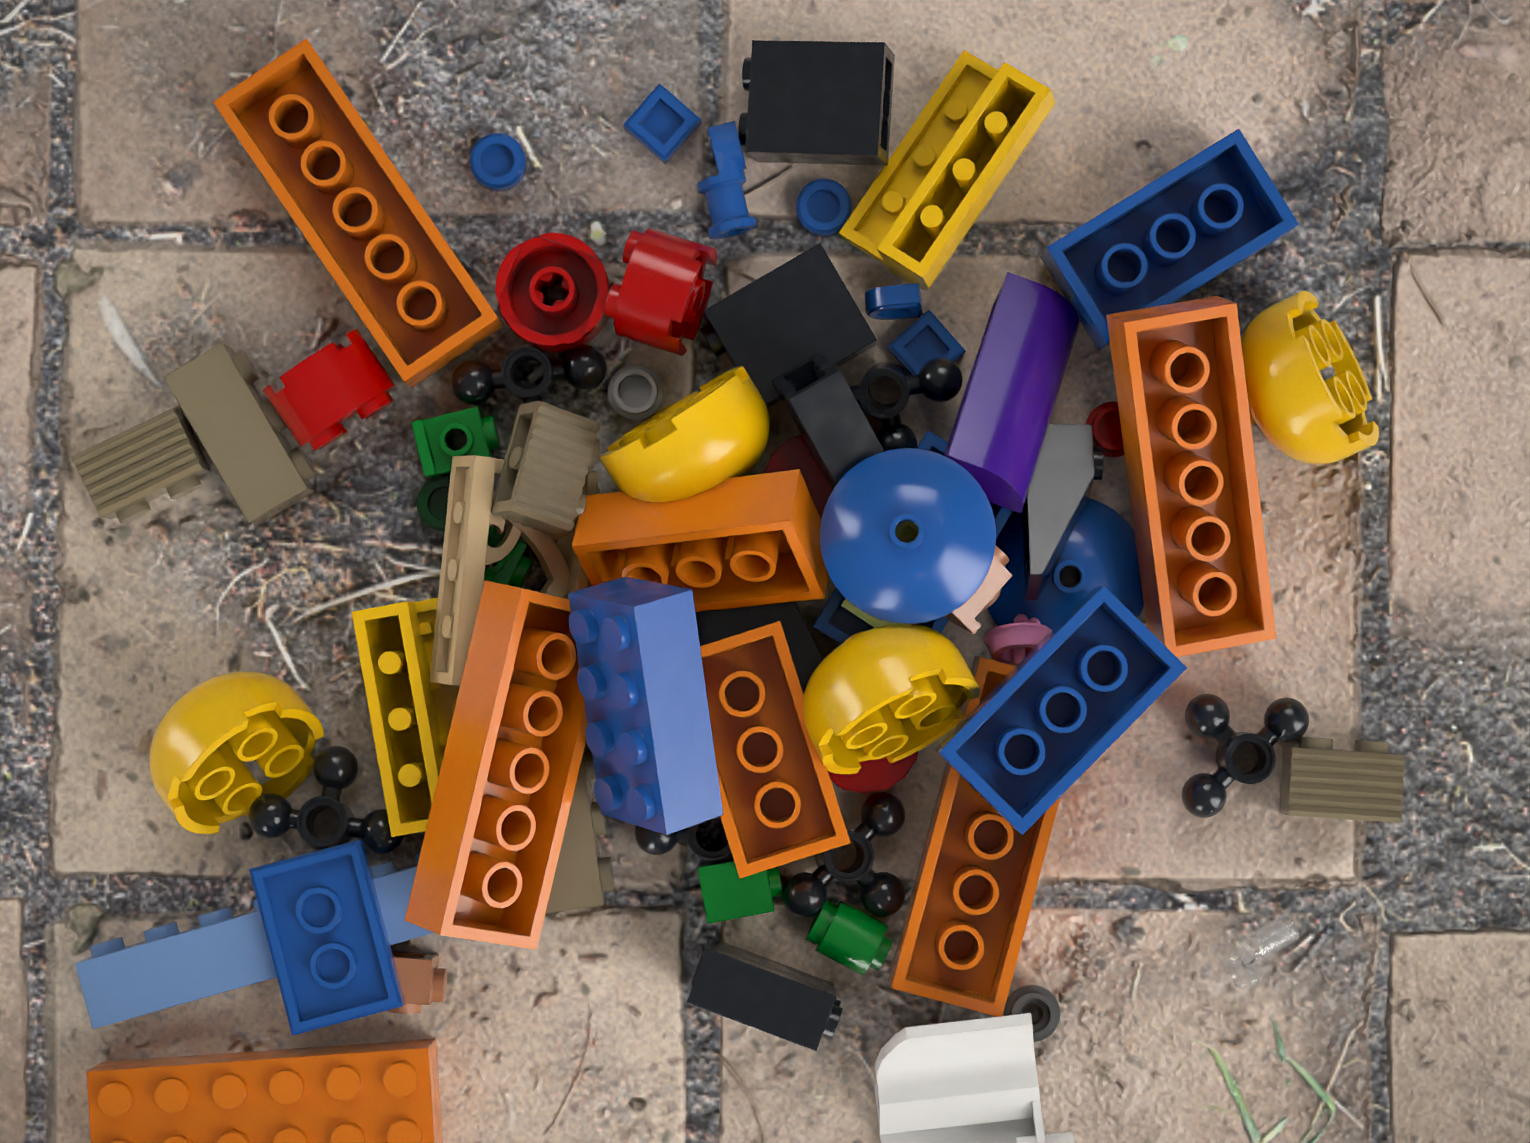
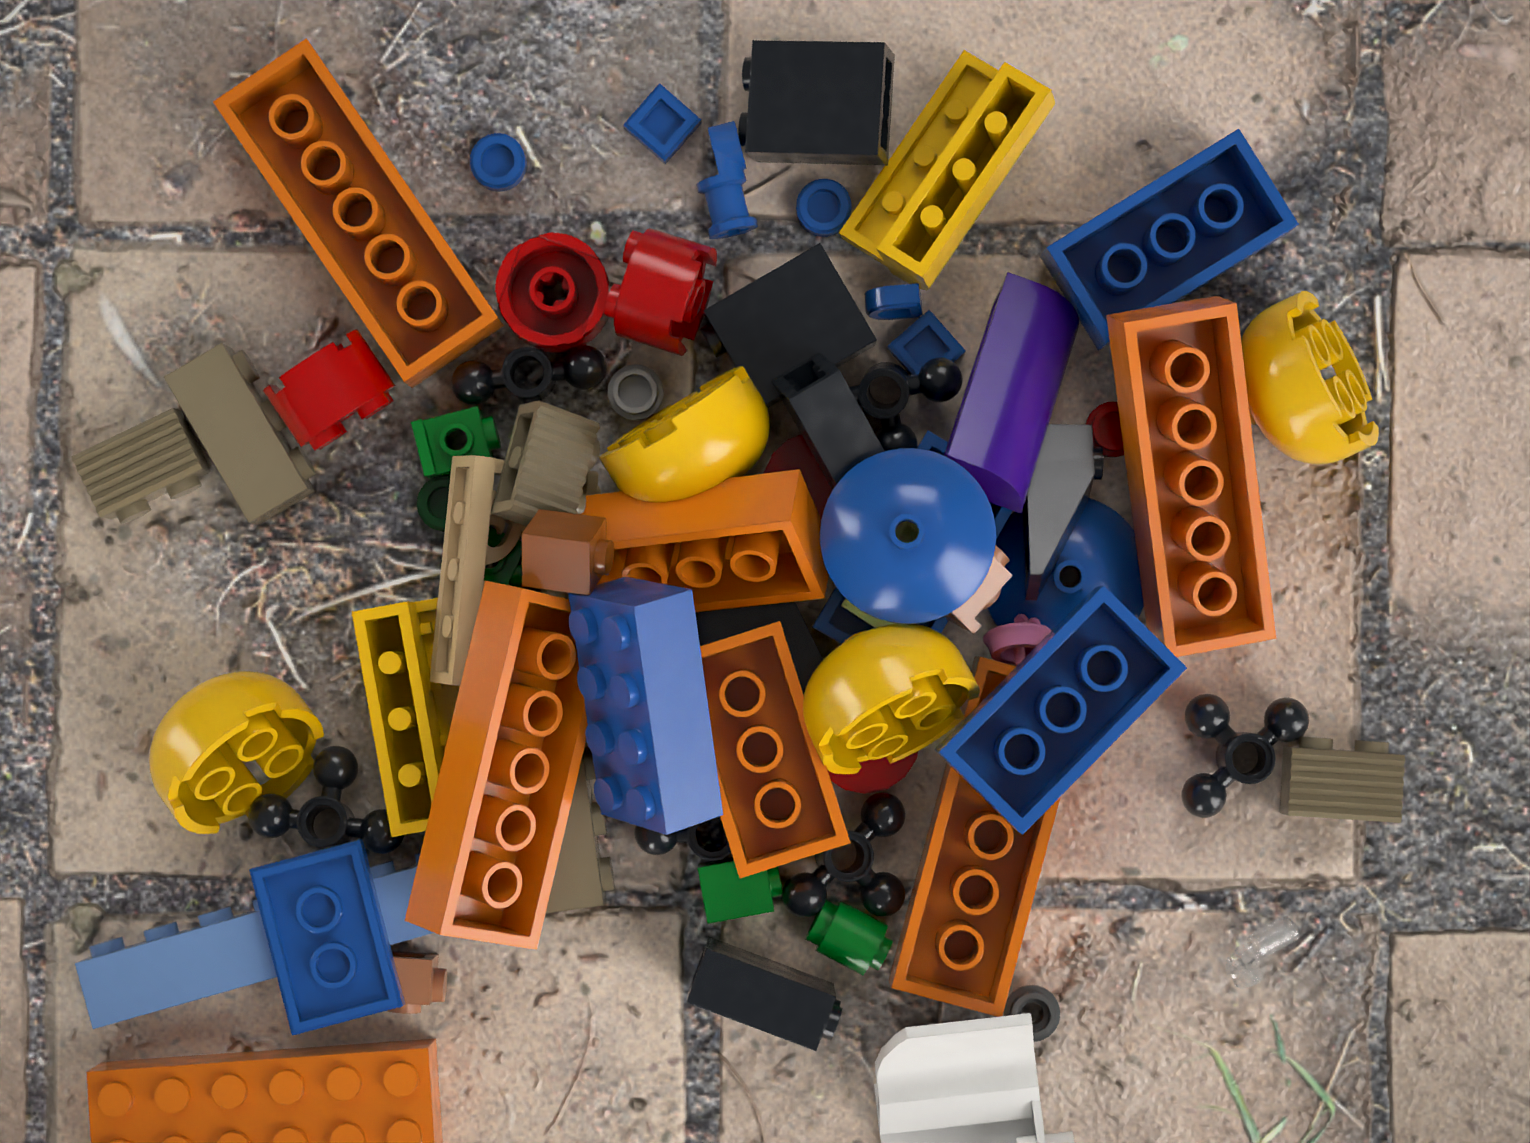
(565, 552): none -> dark orange brick

